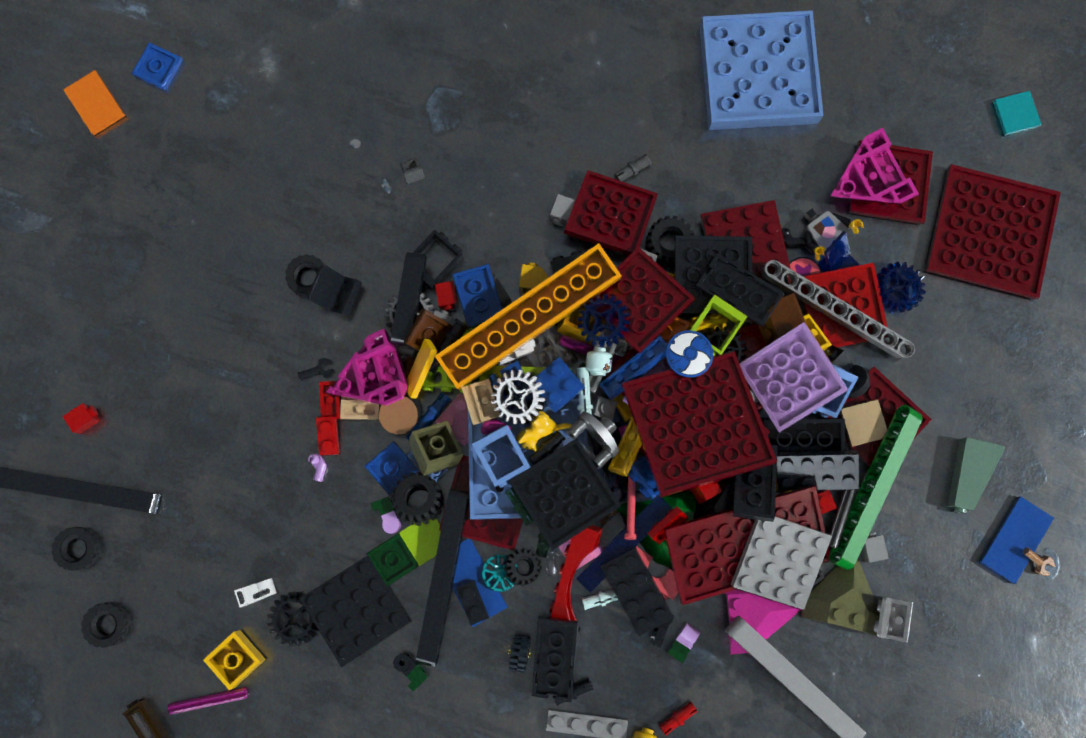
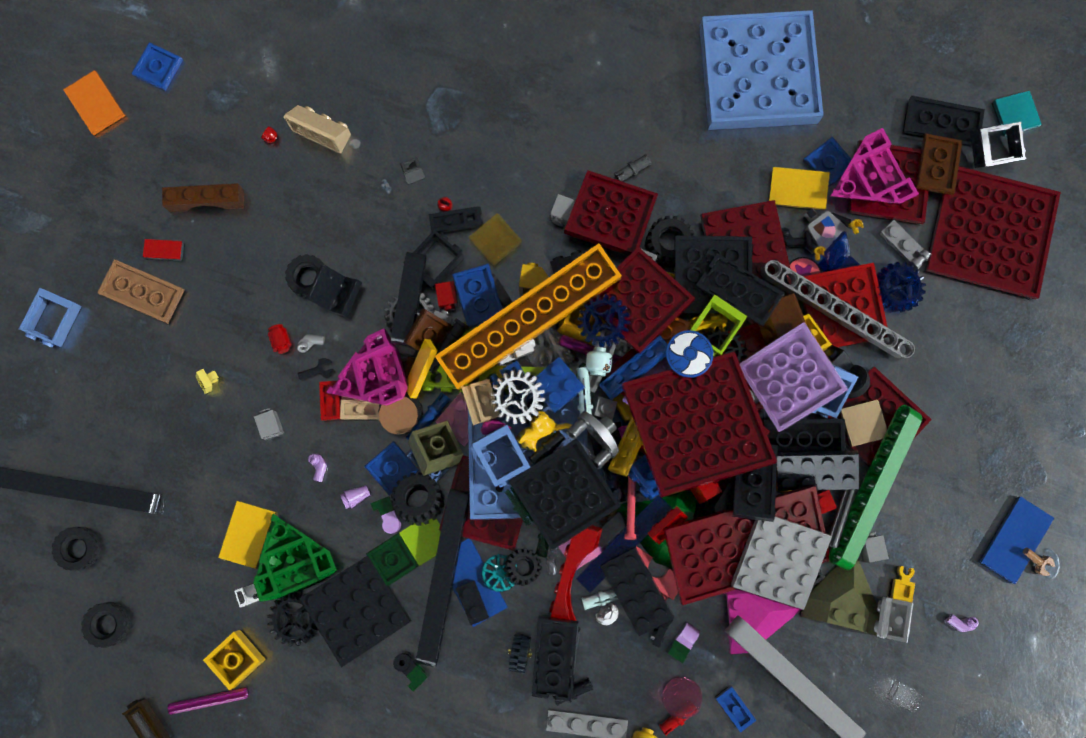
(36, 310): none -> medium blue window
(81, 418): red brick -> none
(141, 291): none -> medium nougat plate
(163, 249): none -> red tile
(186, 197): none -> reddish brown arch
(206, 380): none -> light yellow tile
(246, 534): none -> yellow tile
(268, 424): none -> light grey brick
(269, 135): none -> red hinge
(279, 339): none -> red brick
(290, 562): none -> green wedge
(308, 341): none -> light grey arm
(318, 127): none -> tan slope
(327, 435): red plate -> none
(354, 496): none -> lavender cone
(442, 207): none -> red hinge
(456, 220): none -> black plate
(495, 239): none -> clear yellow plate
(607, 614): none -> white plate
(682, 698): none -> clear pink tile
(735, 709): none -> blue plate
(799, 188): none -> yellow tile
(829, 158): none -> blue tile
(902, 588): none -> yellow plate
(904, 244): none -> light grey plate
(905, 696): none -> clear brick
(938, 164): none -> reddish brown tile
(942, 119): none -> black plate
(962, 625): none -> lavender arm
(972, 472): sand green slope -> none
(981, 145): none -> black window

